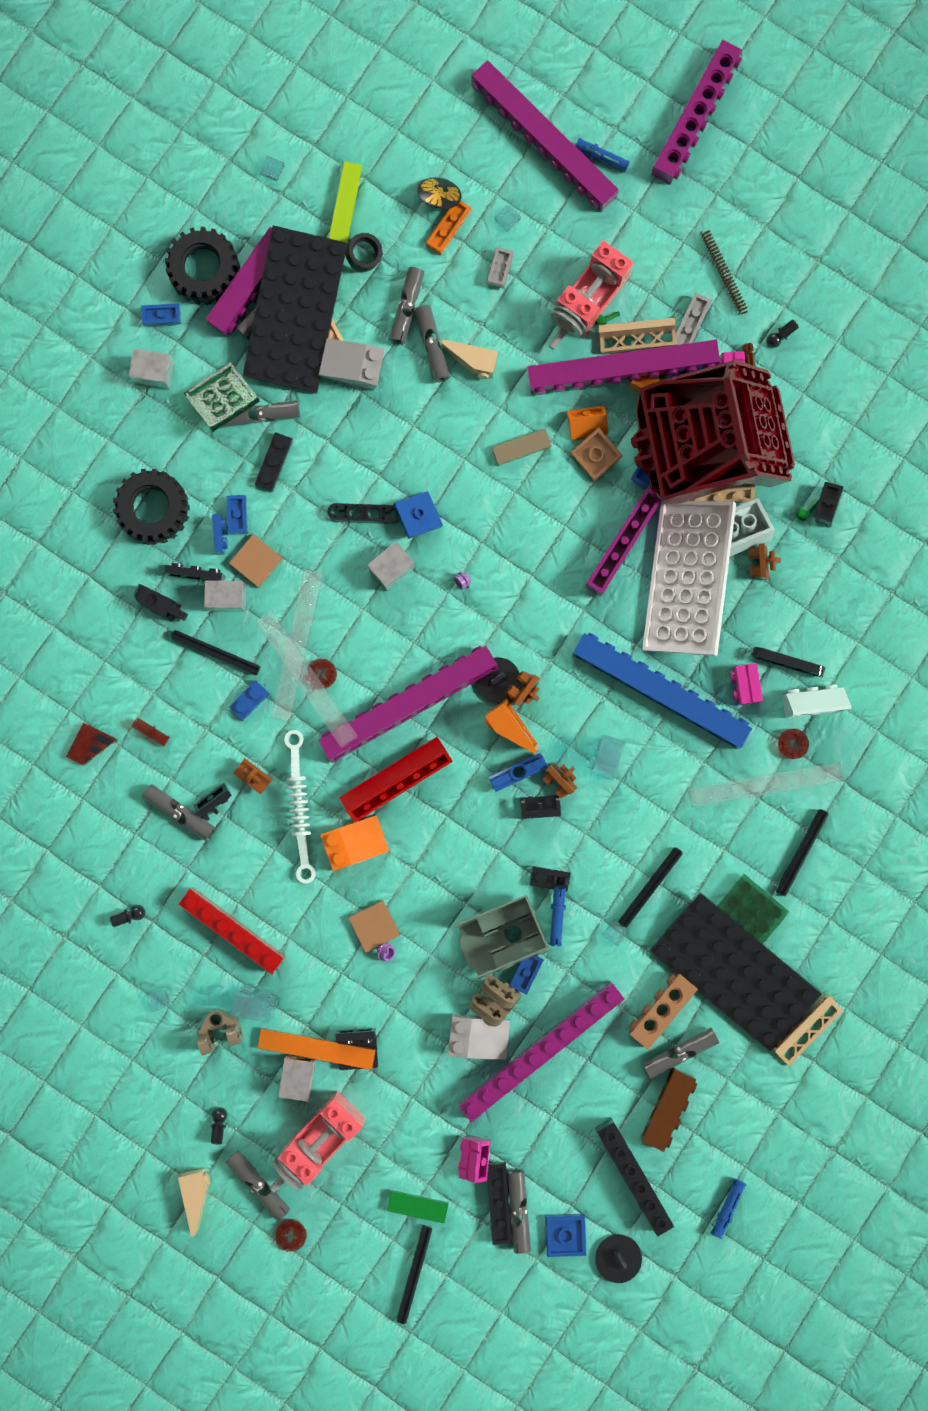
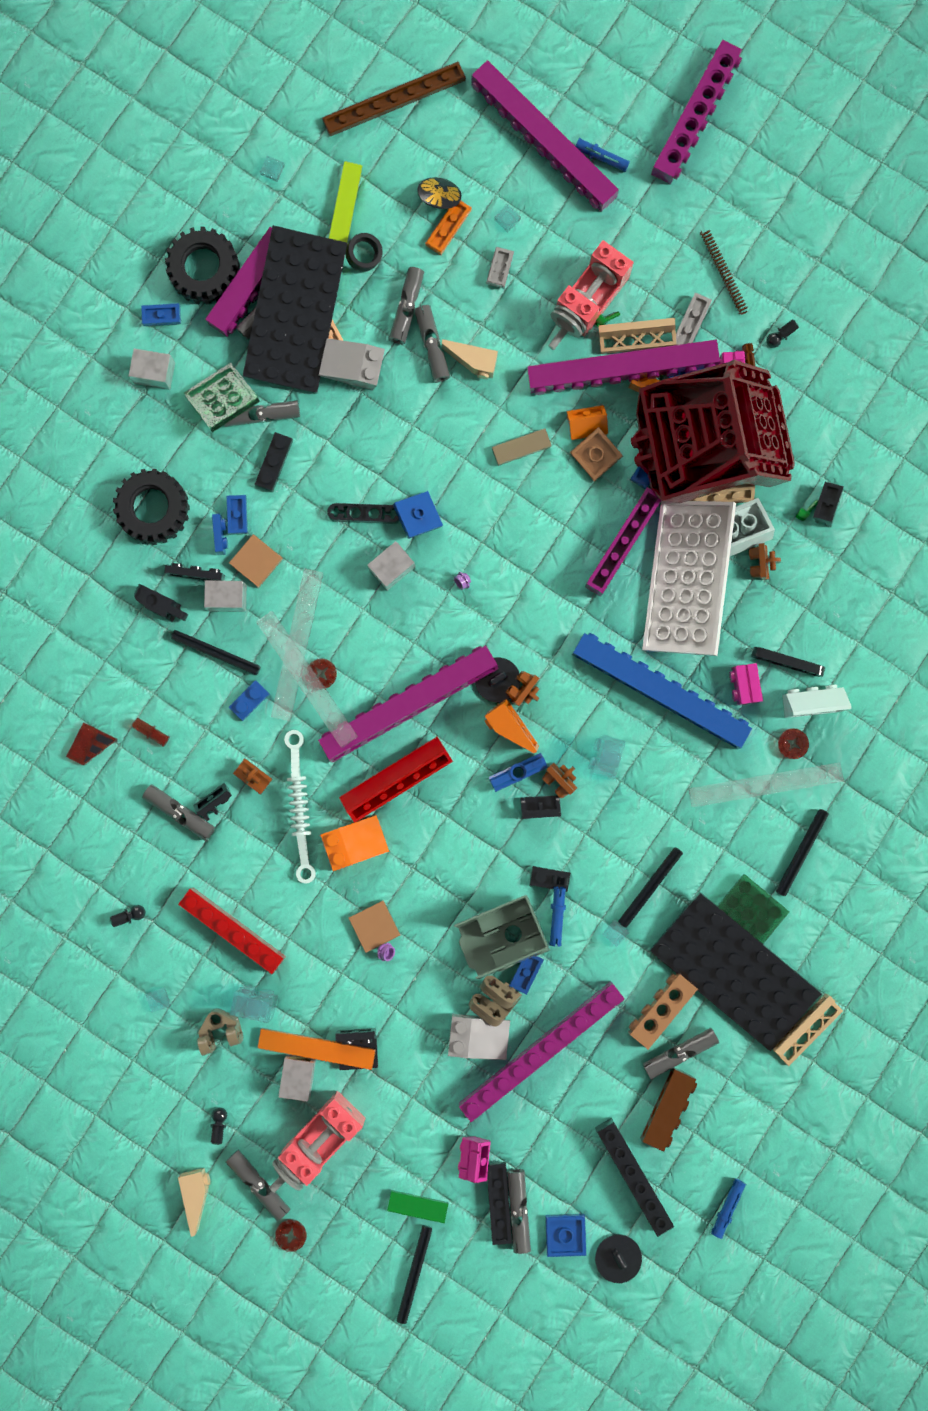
(394, 99): none -> reddish brown tile

